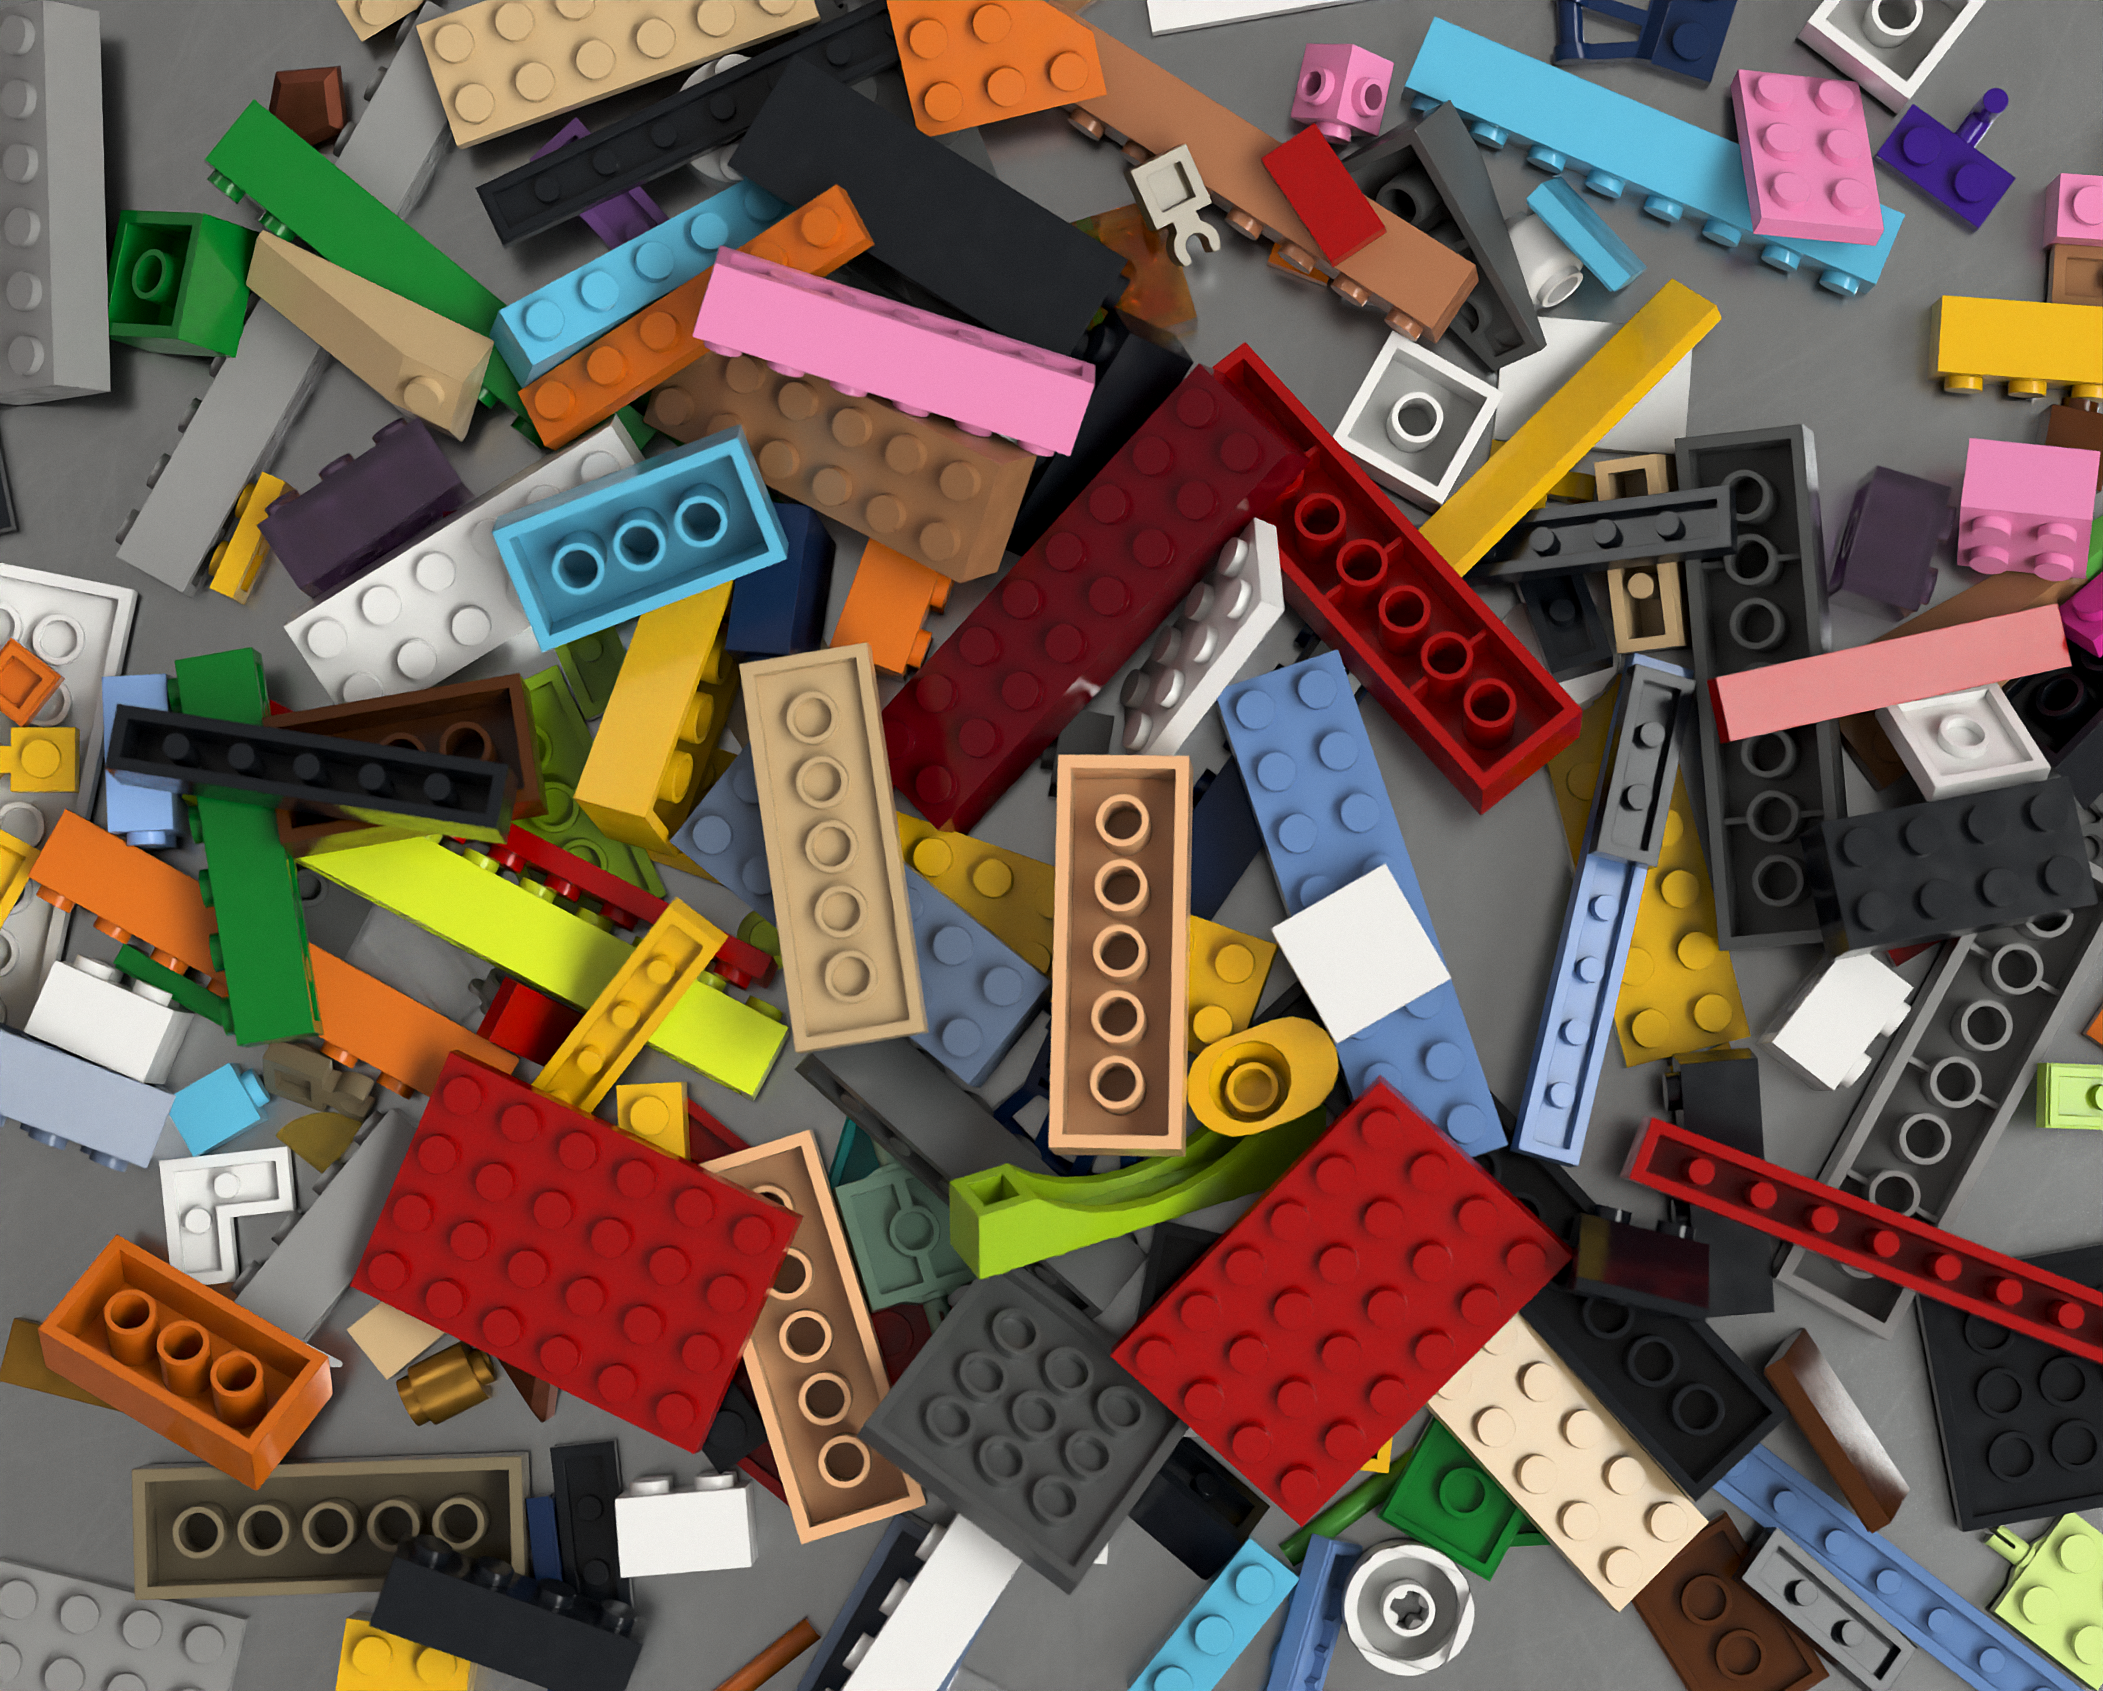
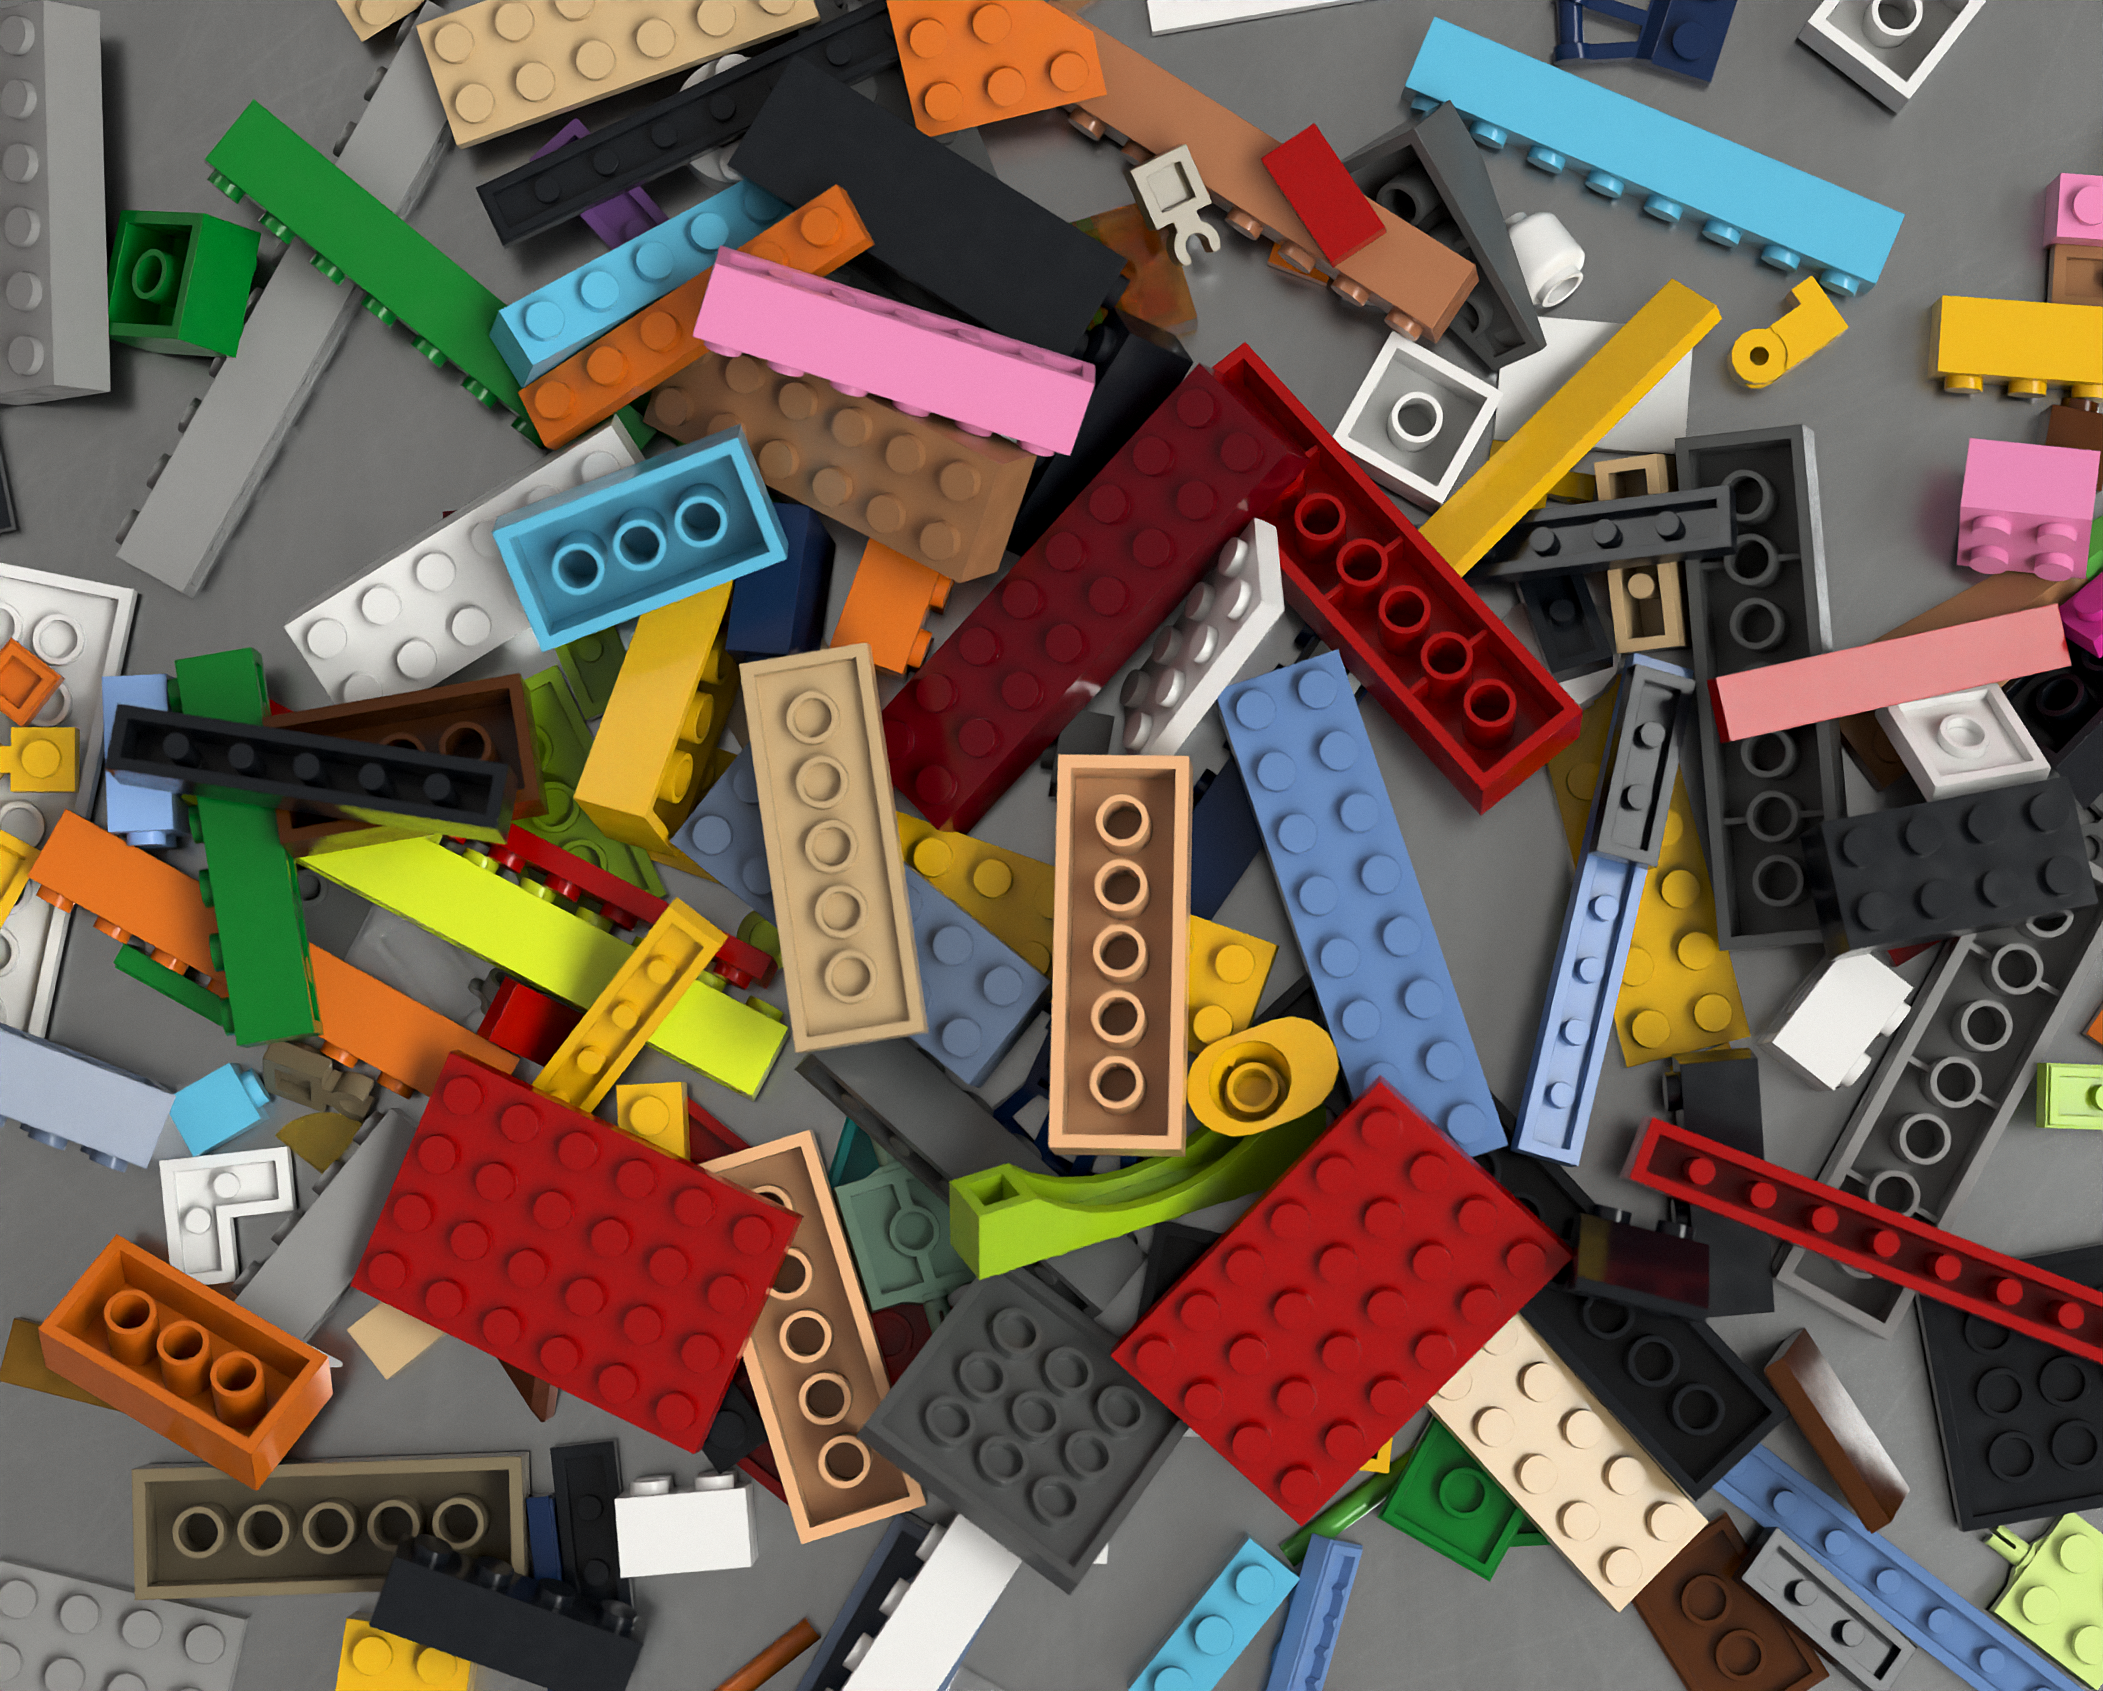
(108, 1021): white brick -> none
(240, 560): yellow plate -> none
(310, 102): copper piece -> none
(364, 506): clear purple brick -> none
(392, 344): tan wedge -> none
(446, 1384): pearl gold brick -> none
(1198, 1509): black panel -> none
(1342, 91): bright pink brick -> none
(1360, 954): white tile -> none
(1424, 1639): white brick -> none
(1585, 234): medium azure tile -> none
(1769, 353): none -> yellow leg
(1806, 157): bright pink plate -> none
(1890, 545): clear purple brick -> none
(1946, 163): dark purple plate -> none

